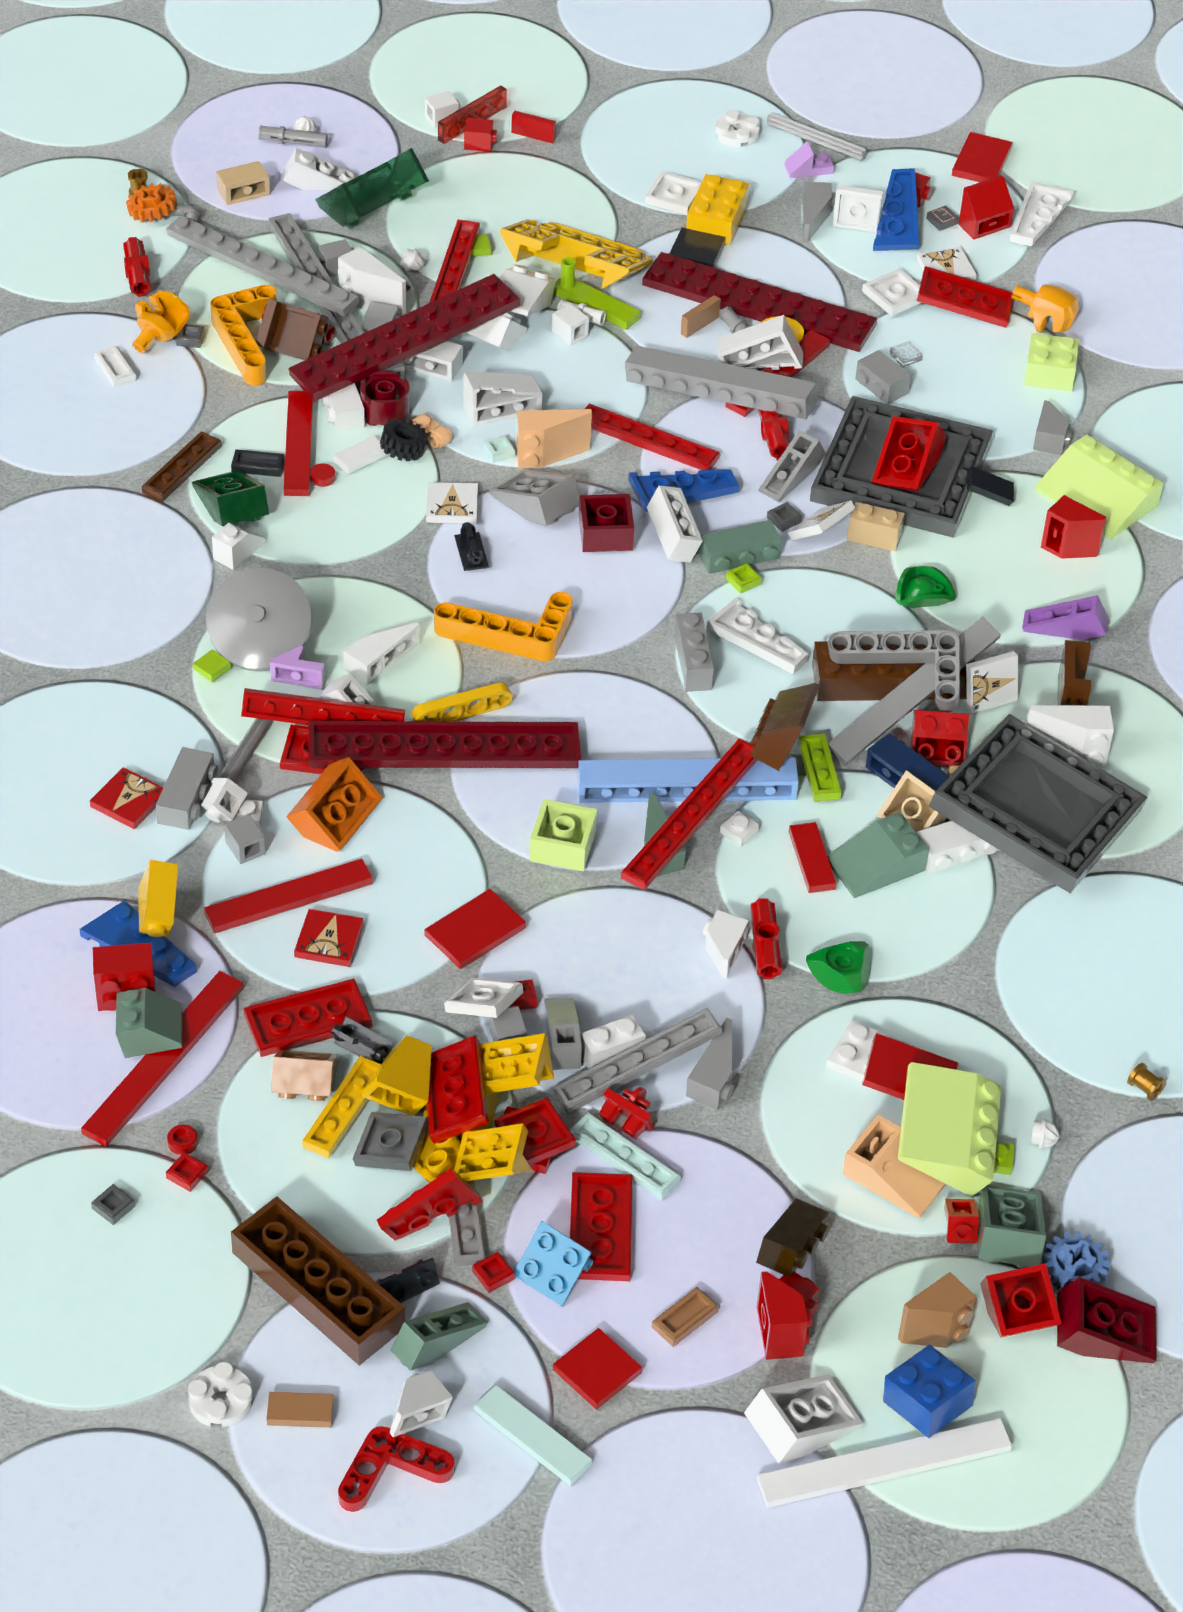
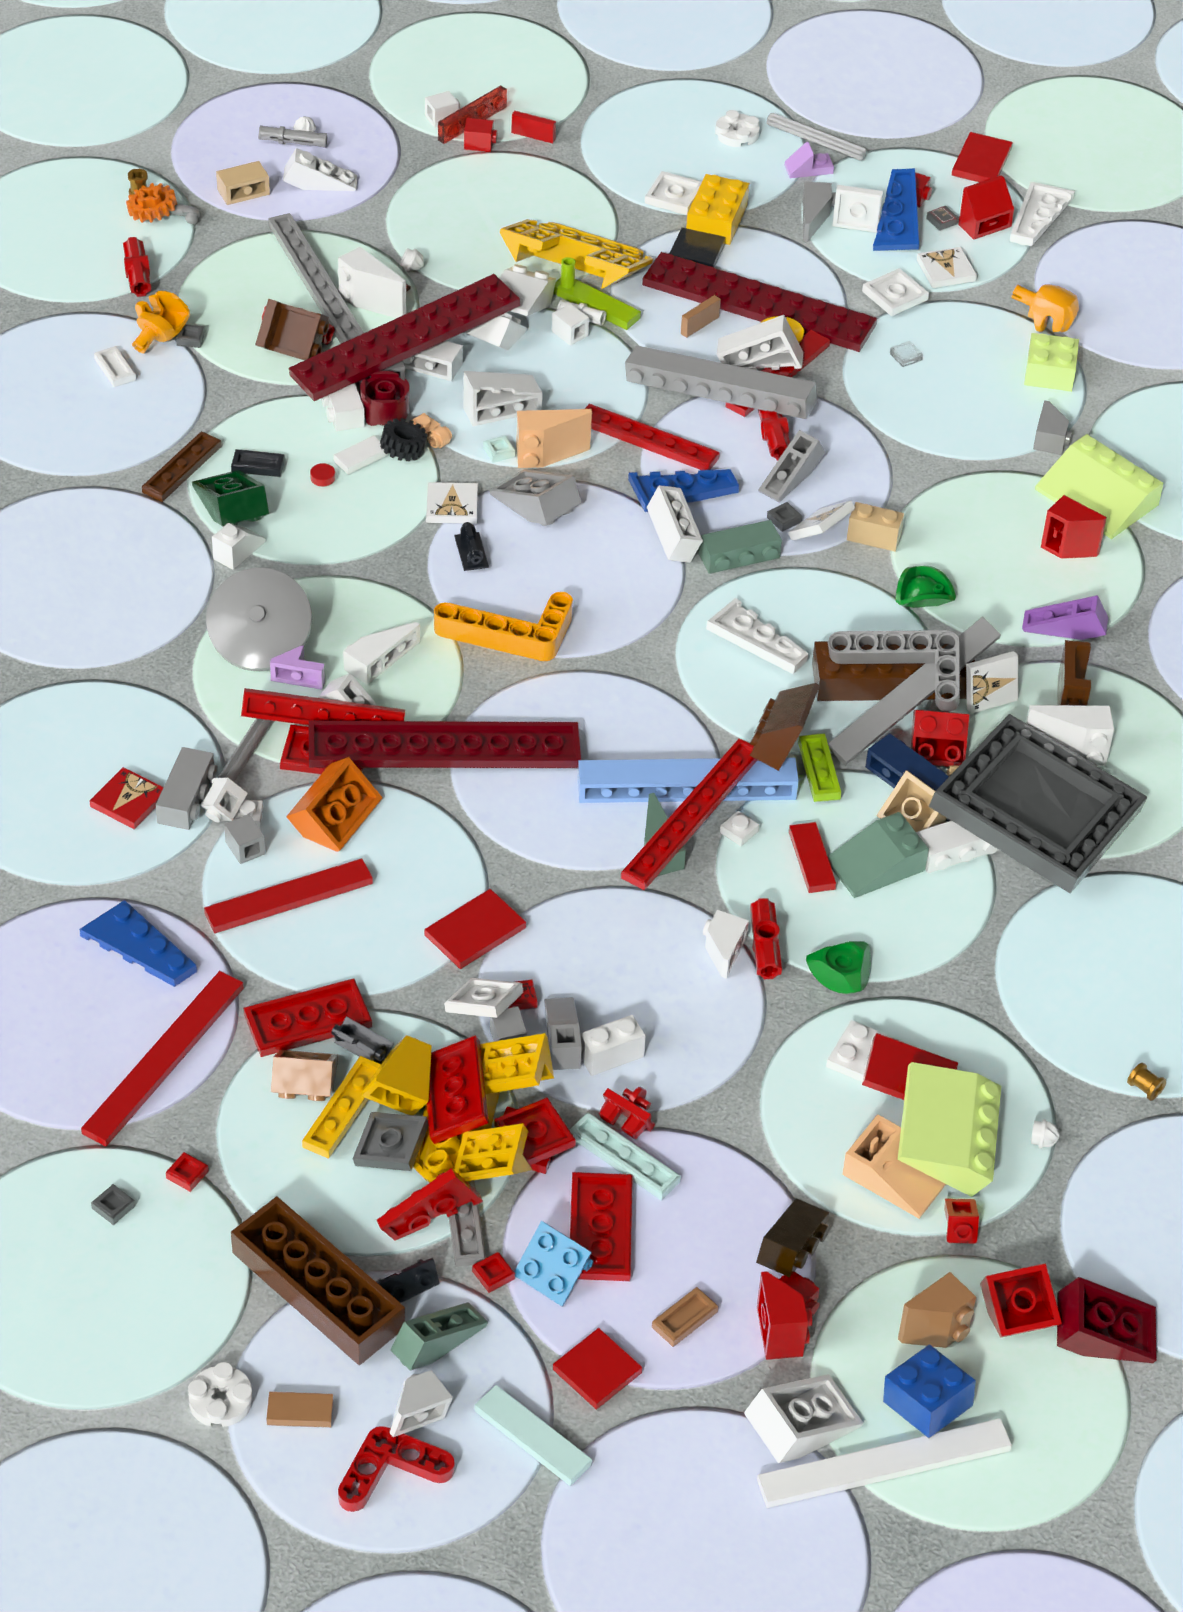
(120, 970): red brick -> none
(147, 1022): sand green slope -> none
(157, 898): yellow slope -> none
(182, 1139): red tile -> none
(212, 665): lime tile -> none
(229, 317): light orange beam -> none
(263, 266): light grey plate -> none
(298, 444): red tile -> none
(329, 255): light grey brick -> none
(329, 937): red tile -> none
(373, 189): clear green windscreen -> none
(379, 314): light grey brick -> none
(456, 259): red tile -> none
(481, 246): lime tile -> none
(497, 697): yellow beam -> none
(563, 835): yellowish green brick -> none
(606, 522): dark red brick -> none
(637, 1060): light grey tile -> none
(693, 652): light grey brick -> none
(712, 1075): light grey slope -> none
(733, 320): light grey pin -> none
(743, 578): lime tile -> none
(856, 451): dark grey tile -> none
(883, 377): light grey brick -> none
(909, 453): red slope -> none
(965, 296): red tile -> none
(990, 486): black tile -> none
(1004, 1158): lime plate -> none
(1010, 1226): sand green slope -> none
(1075, 1258): medium blue gear -> none

